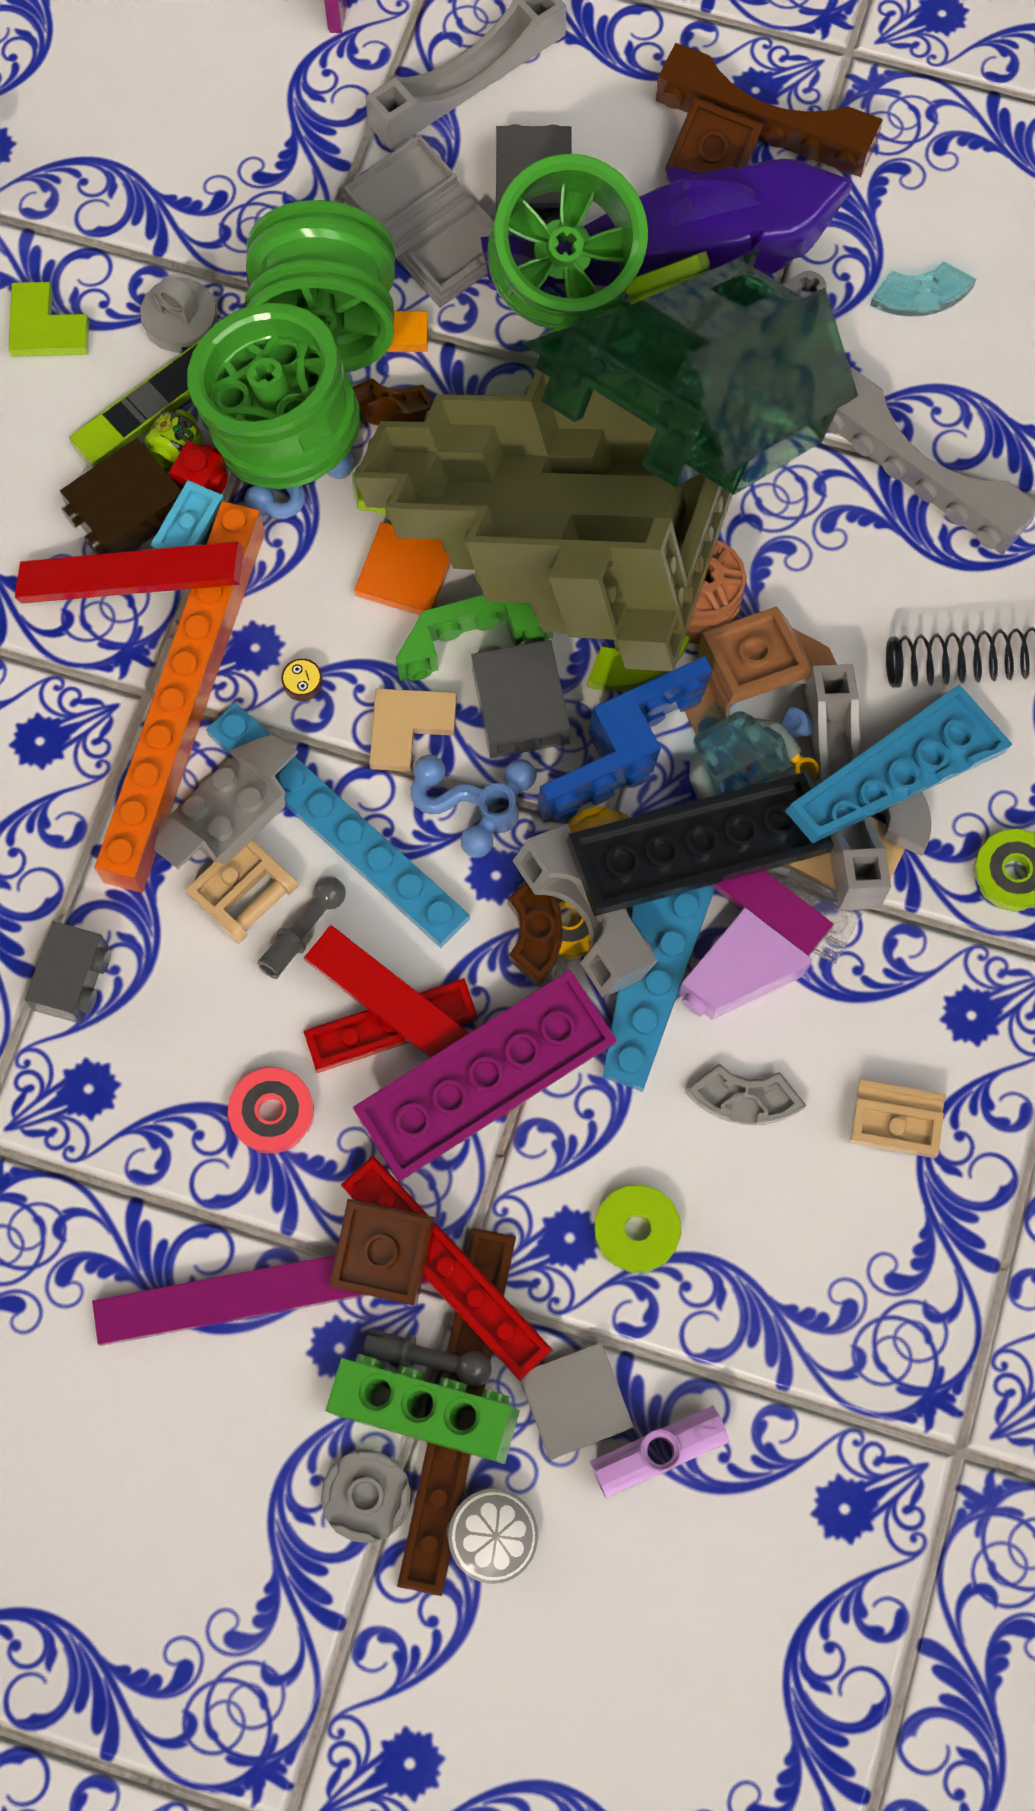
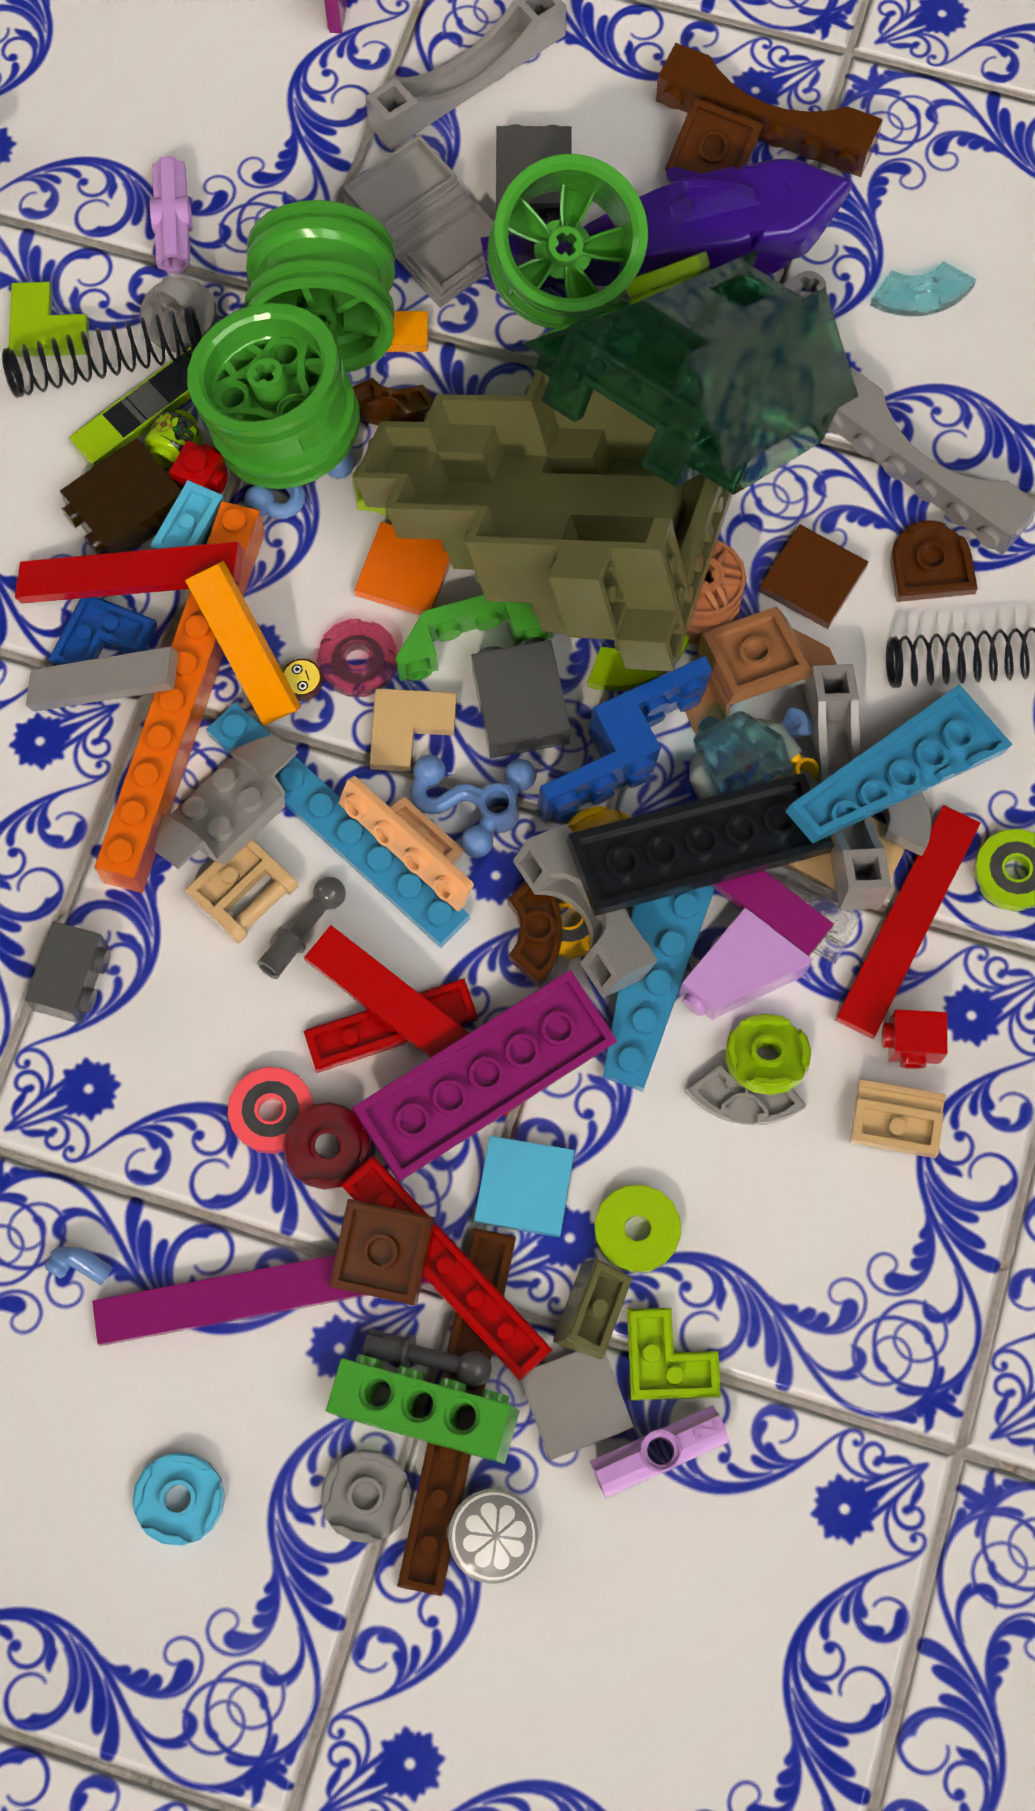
(12, 367): none -> black piece
(79, 1259): none -> medium blue arm
(101, 624): none -> blue tile
(102, 679): none -> light grey tile
(152, 1491): none -> medium azure tile
(171, 215): none -> lavender piece
(243, 643): none -> light orange tile
(301, 1139): none -> dark red tile
(363, 678): none -> clear pink tile
(412, 839): none -> light nougat bracket
(524, 1186): none -> medium azure tile
(592, 1308): none -> olive slope
(660, 1372): none -> lime tile
(764, 1075): none -> lime tile
(813, 576): none -> reddish brown tile
(907, 923): none -> red tile
(915, 1038): none -> red brick
(931, 563): none -> reddish brown tile

